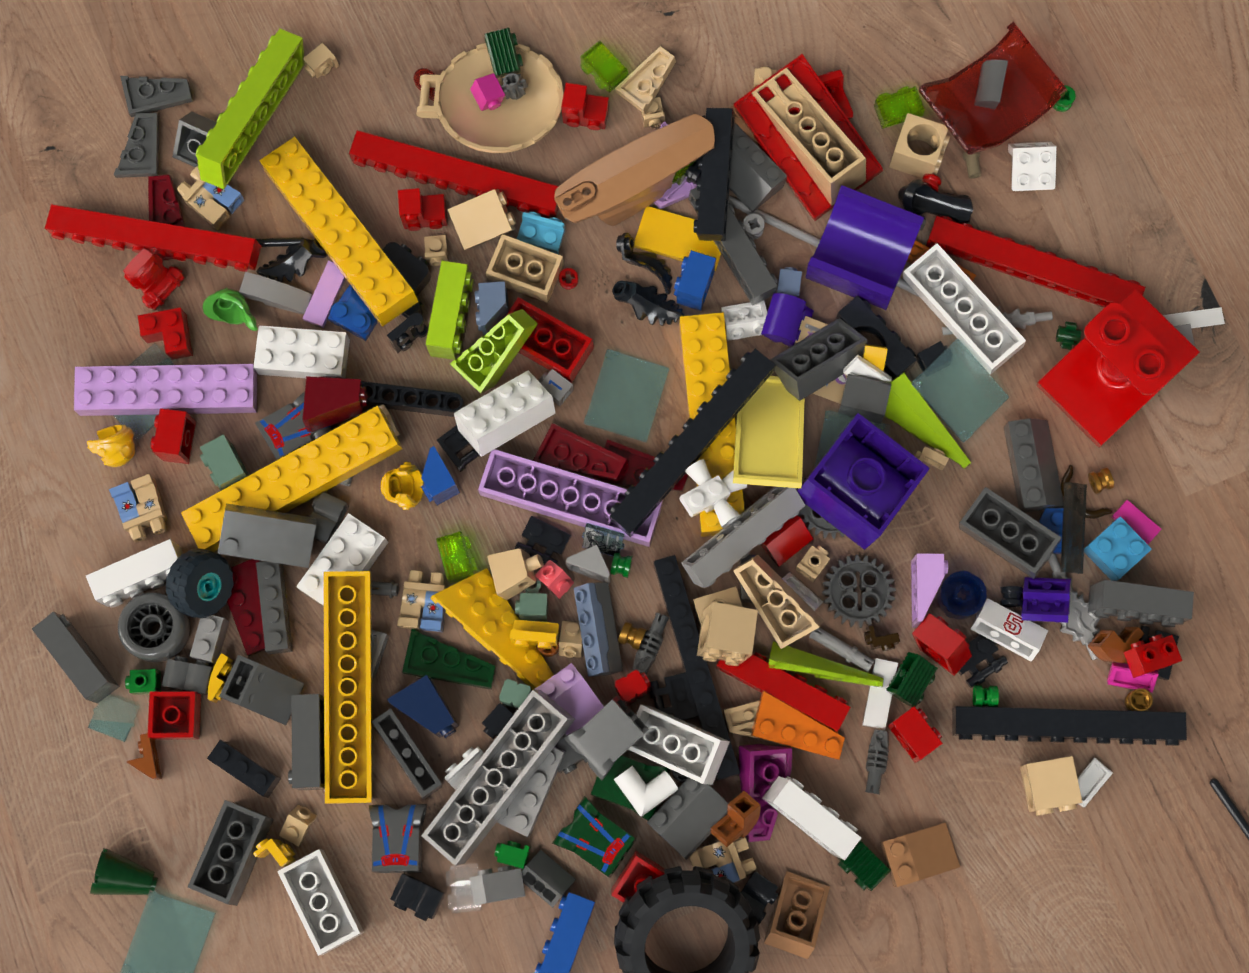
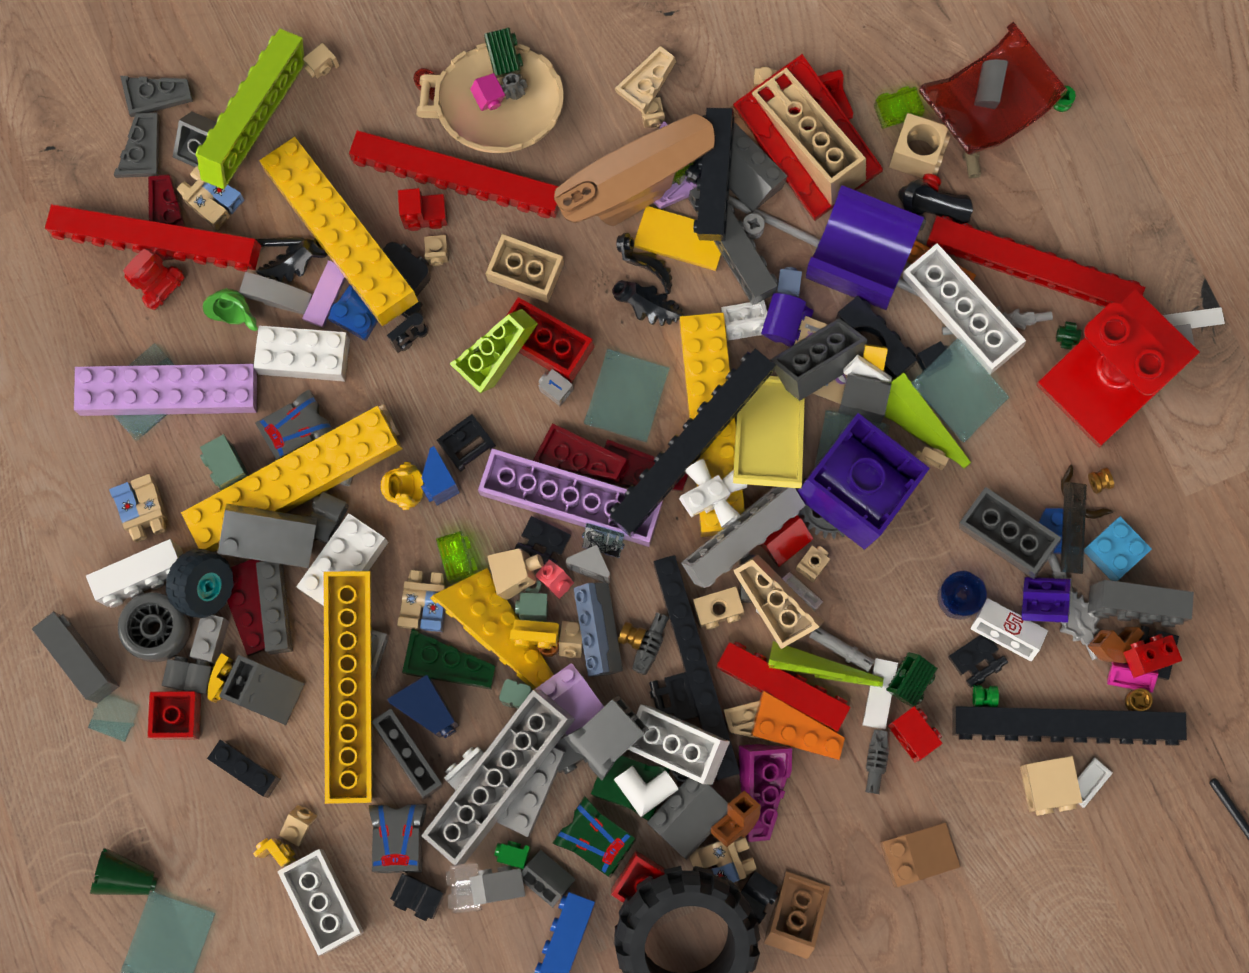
(114, 445): yellow helmet -> none
(149, 762): dark orange slope -> none
(151, 683): green brick -> none
(171, 328): red brick -> none
(173, 436): red brick -> none
(229, 853): dark grey brick -> none
(307, 743): dark grey brick -> none
(332, 401): dark red slope -> none
(385, 588): dark grey pin -> none
(420, 405): black beam -> none
(449, 310): lime brick -> none
(482, 218): tan brick -> none
(492, 303): sand blue slope -> none
(497, 720): black brick -> none
(504, 413): white brick -> none
(541, 231): medium azure bracket -> none
(568, 286): red bush -> none
(584, 109): red brick -> none
(603, 66): clear neon green brick -> none
(621, 565): green wheel -> none
(632, 687): red brick -> none
(695, 280): blue brick -> none
(727, 633): tan brick -> none
(811, 817): white brick -> none
(864, 866): dark green brick -> none
(879, 591): dark grey gear -> none
(885, 642): dark brown bracket -> none
(926, 578): lavender slope -> none
(942, 643): red brick -> none
(1011, 596): black wheel -> none
(1033, 166): white bracket -> none
(1033, 465): dark grey slope -> none
(1137, 521): dark pink tile -> none

